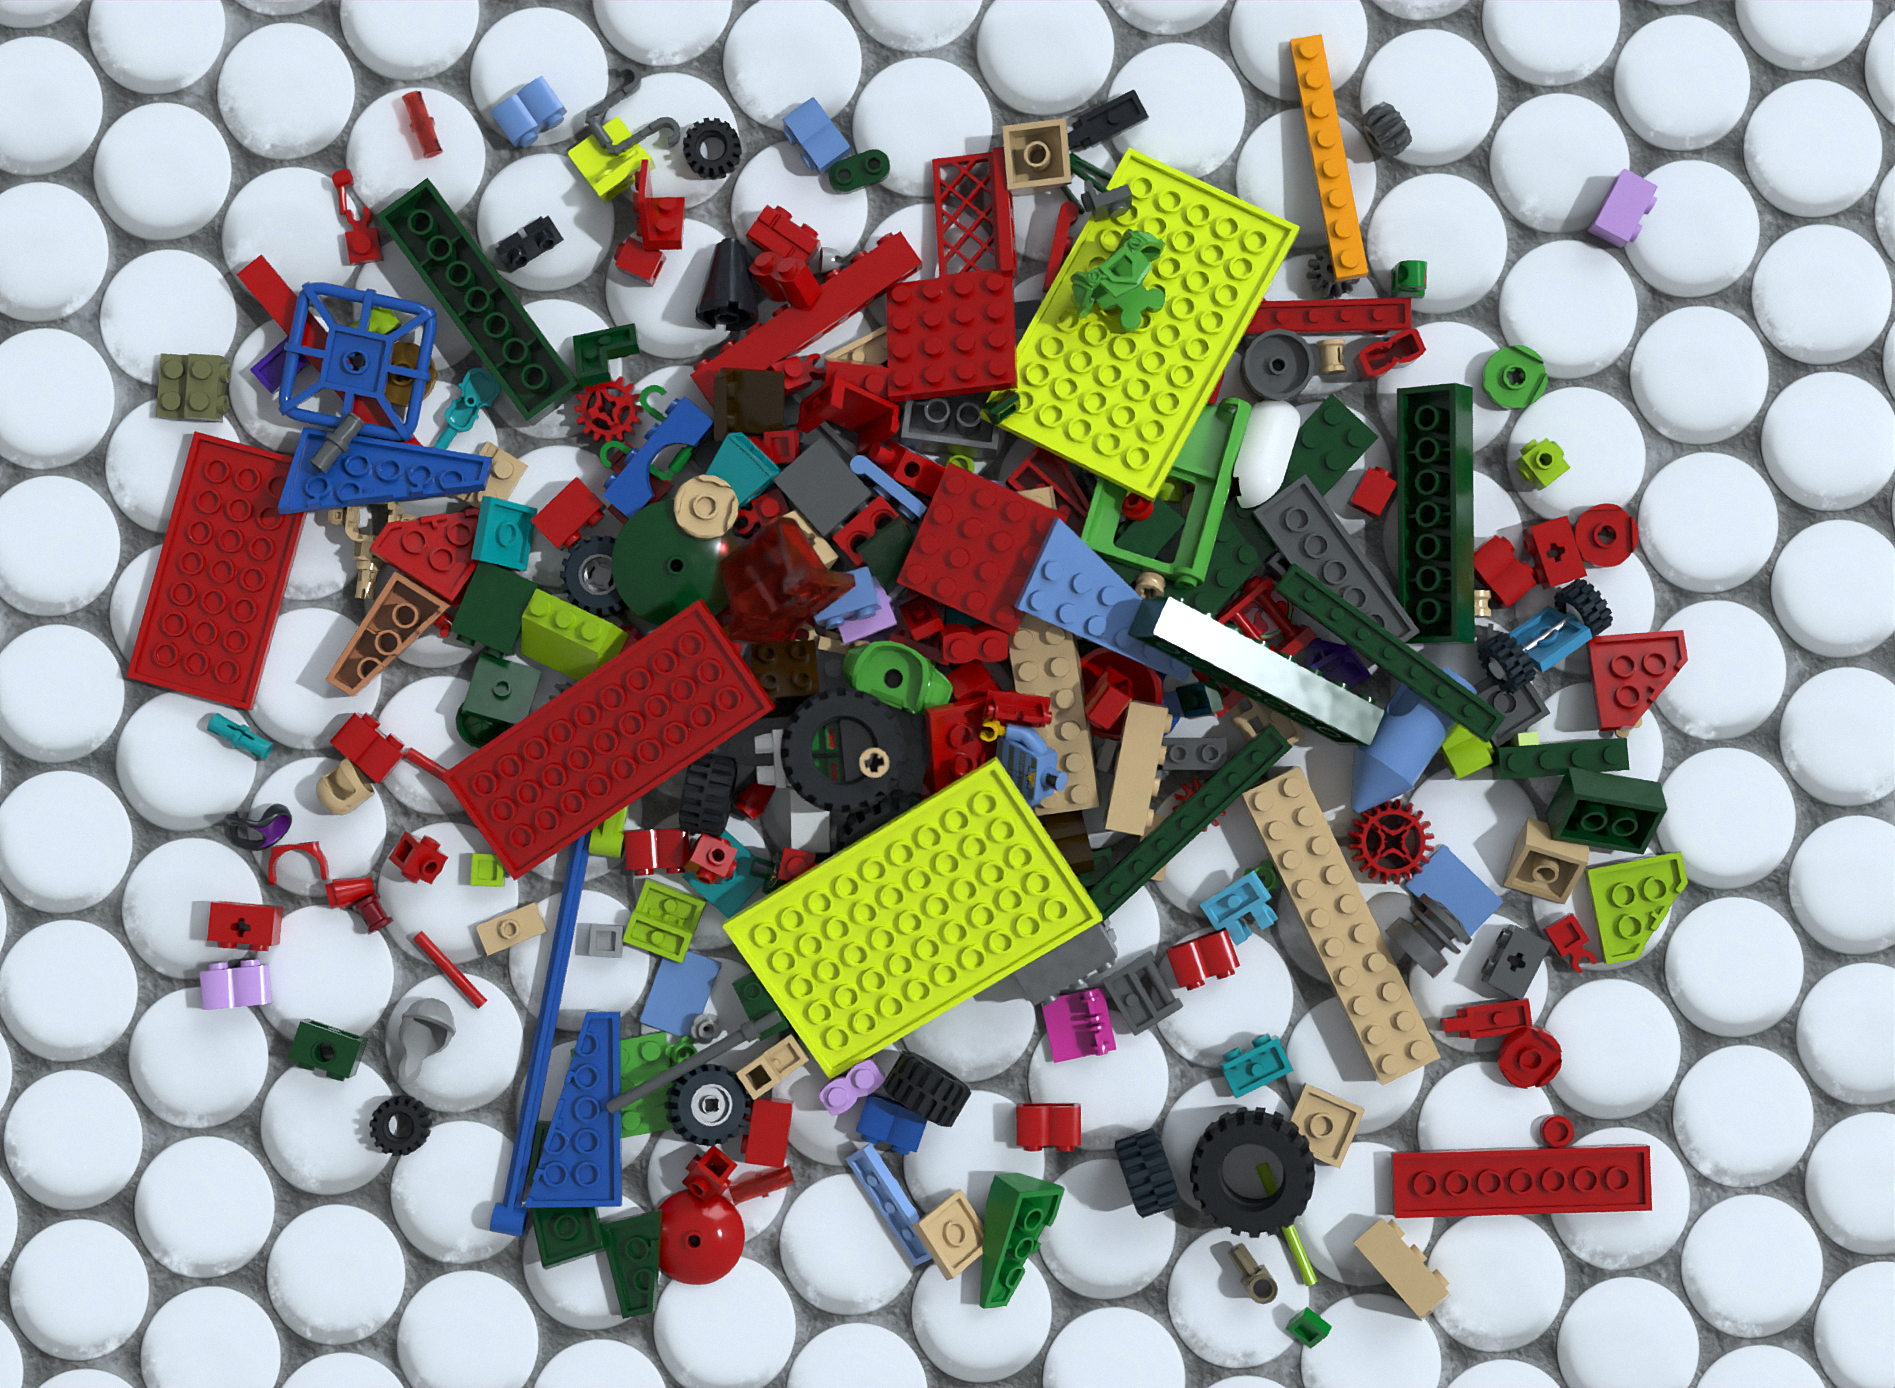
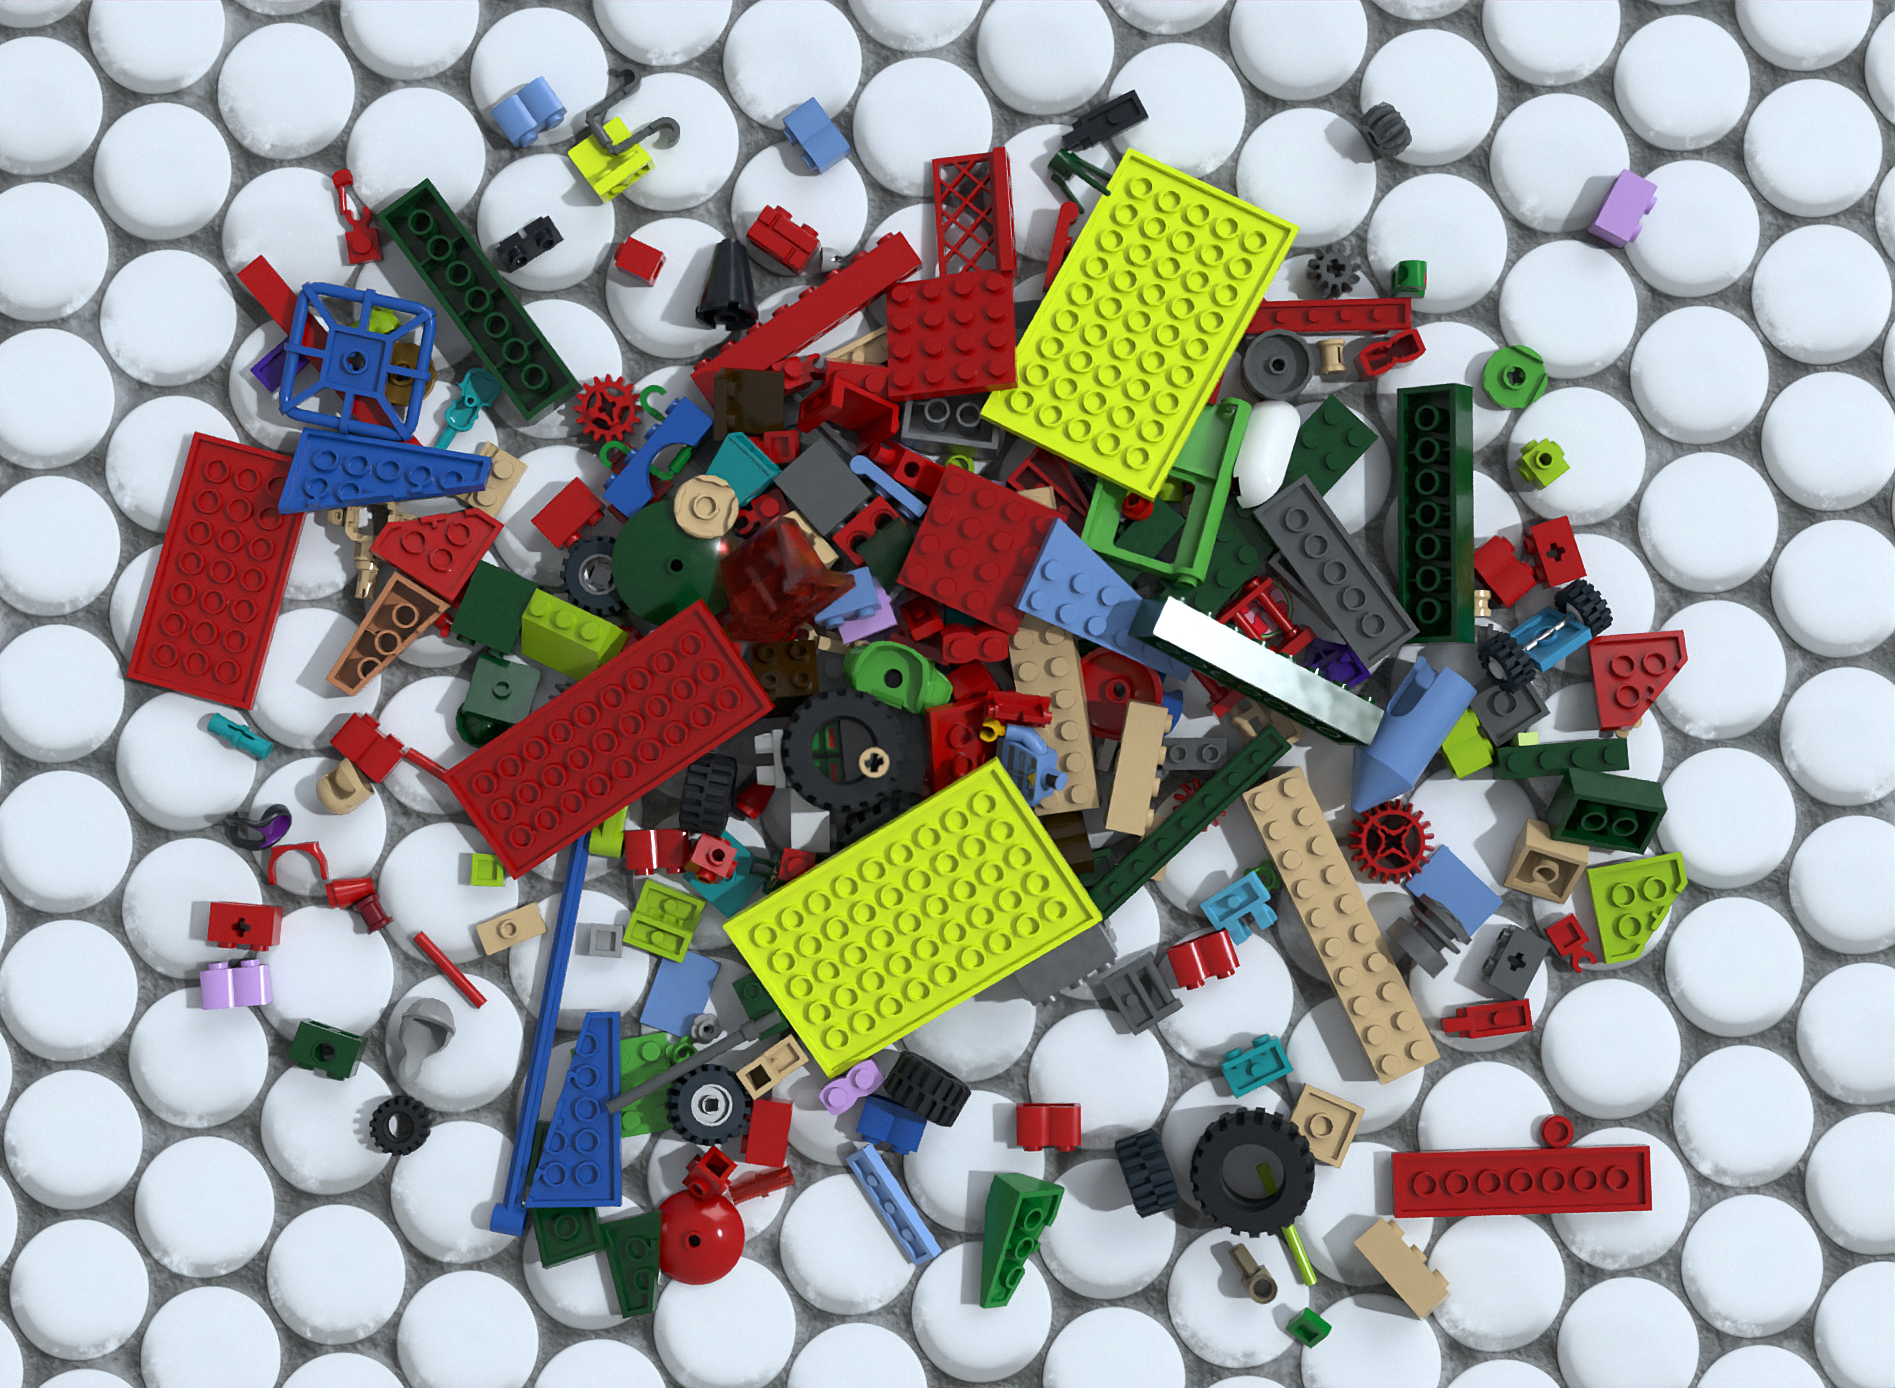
(192, 387): olive plate -> none
(337, 442): dark grey pin -> none
(418, 858): red brick -> none
(422, 124): clear red pin -> none
(504, 533): teal plate -> none
(596, 349): dark green plate -> none
(660, 217): red bracket -> none
(706, 130): black tyre -> none
(785, 279): red brick -> none
(860, 173): dark green plate -> none
(952, 1234): tan plate -> none
(1002, 406): dark green slope -> none
(1036, 156): tan slope -> none
(1079, 1025): dark pink hinge -> none
(1107, 204): dark grey bracket -> none
(1108, 698): red brick -> none
(1120, 281): bright green piece -> none
(1150, 585): tan bush -> none
(1200, 698): dark green plate -> none
(1328, 158): light orange plate -> none
(1372, 491): red brick -> none
(1389, 653): dark green tile -> none
(1529, 1057): red tile -> none
(1617, 522): red plate -> none

